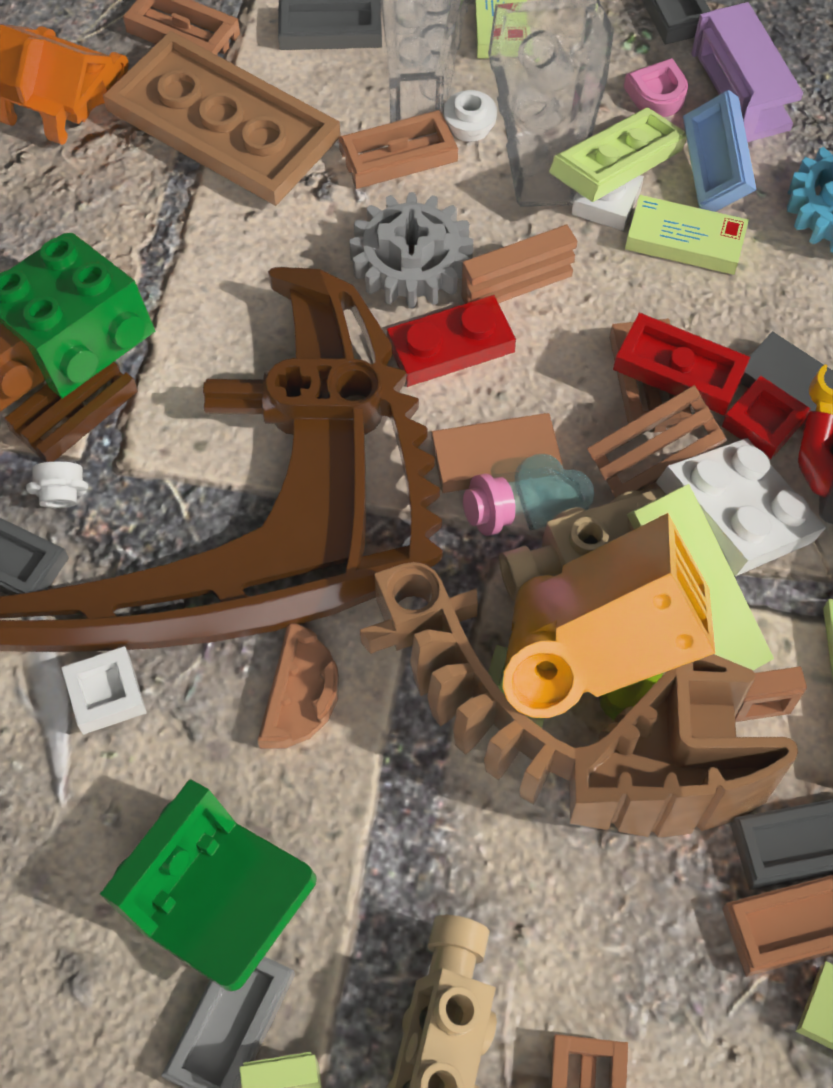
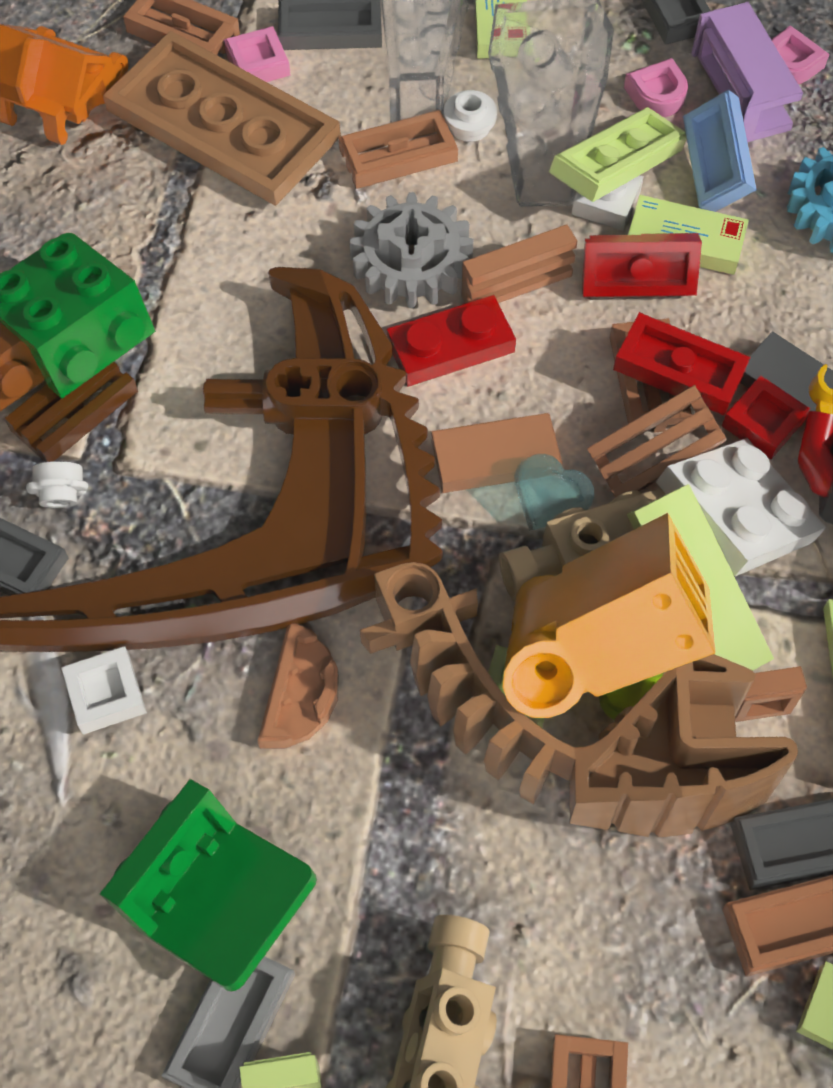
(259, 54): none -> bright pink tile
(489, 504): bright pink plate -> none
(641, 265): none -> red plate
(800, 54): none -> bright pink tile

